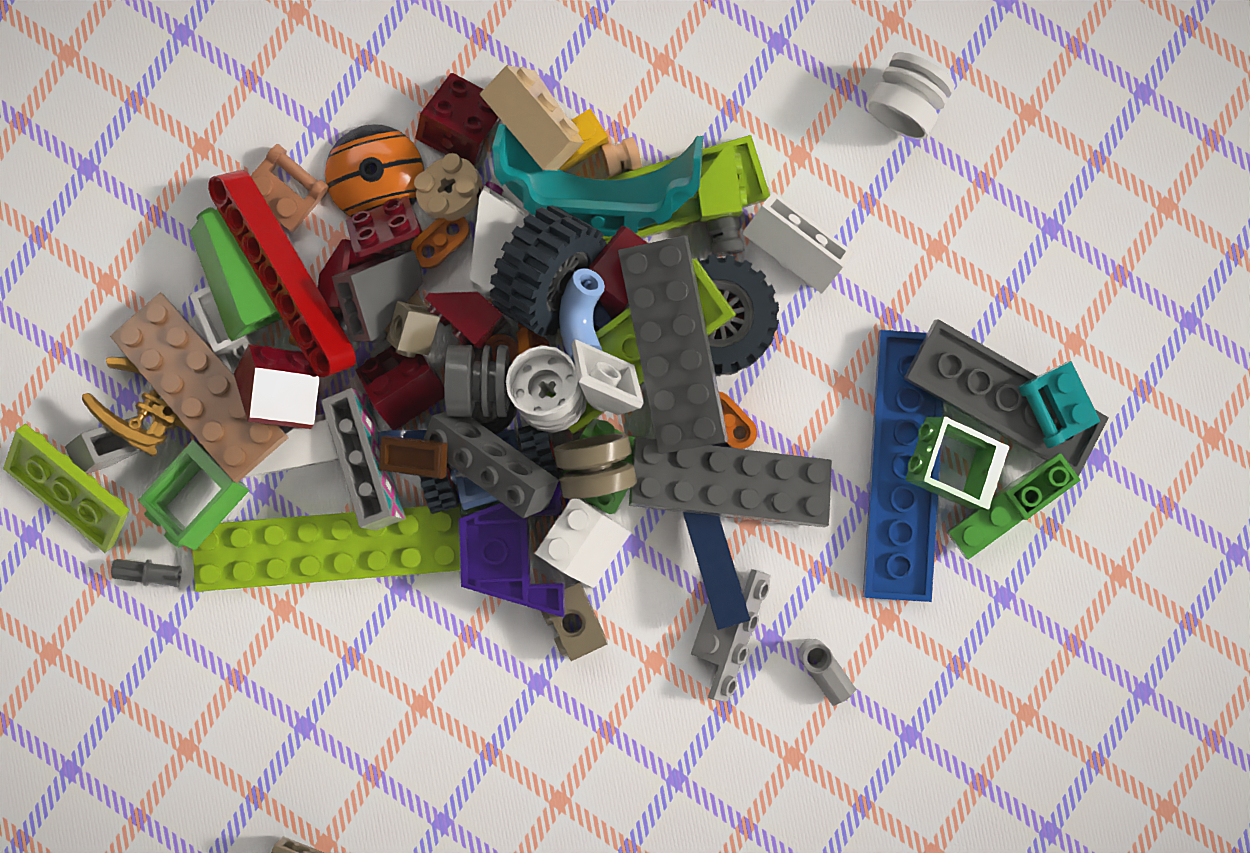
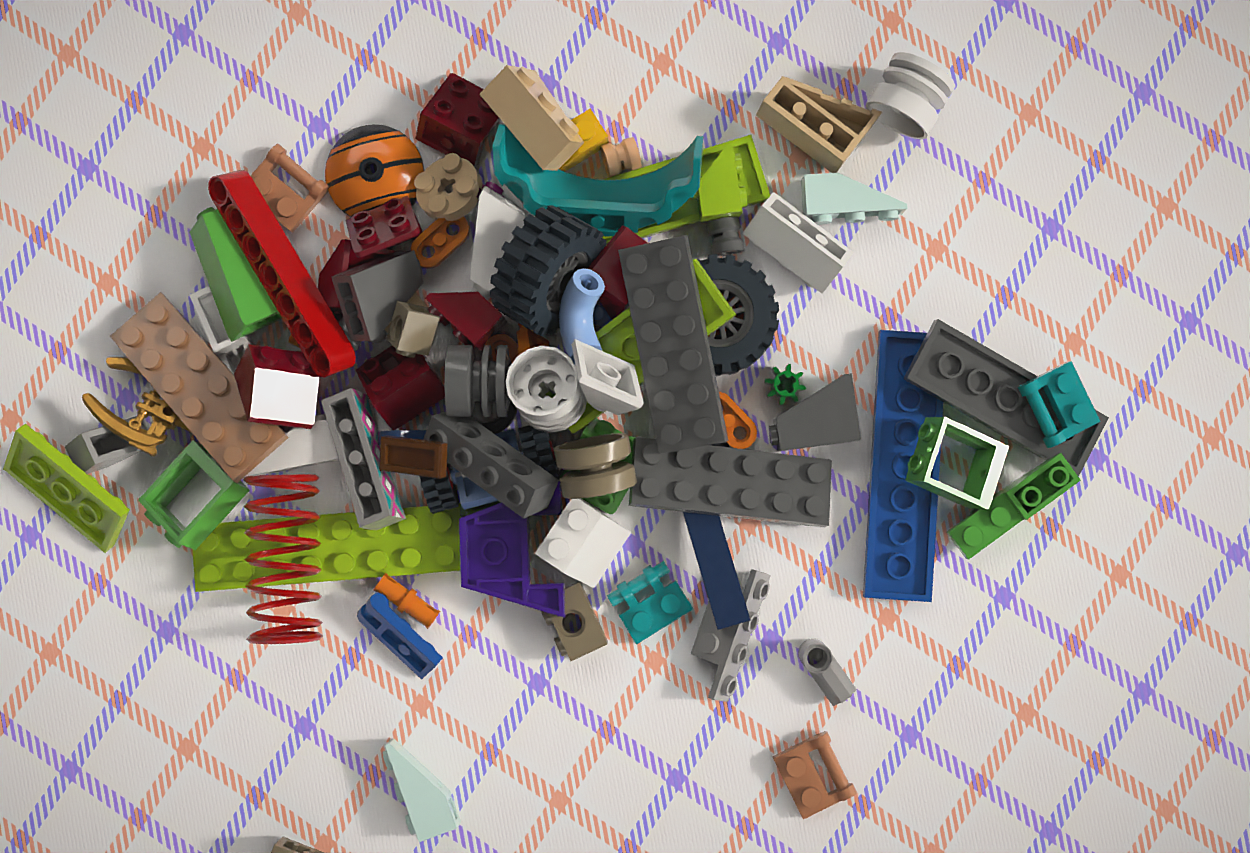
(146, 572): dark grey axle -> none
(283, 634): none -> red piece
(398, 635): none -> blue plate
(406, 600): none -> orange pin
(425, 796): none -> light aqua slope
(655, 611): none -> teal plate
(784, 393): none -> green gear
(804, 779): none -> nougat plate
(816, 122): none -> tan wedge
(819, 419): none -> dark grey slope
(838, 196): none -> light aqua slope

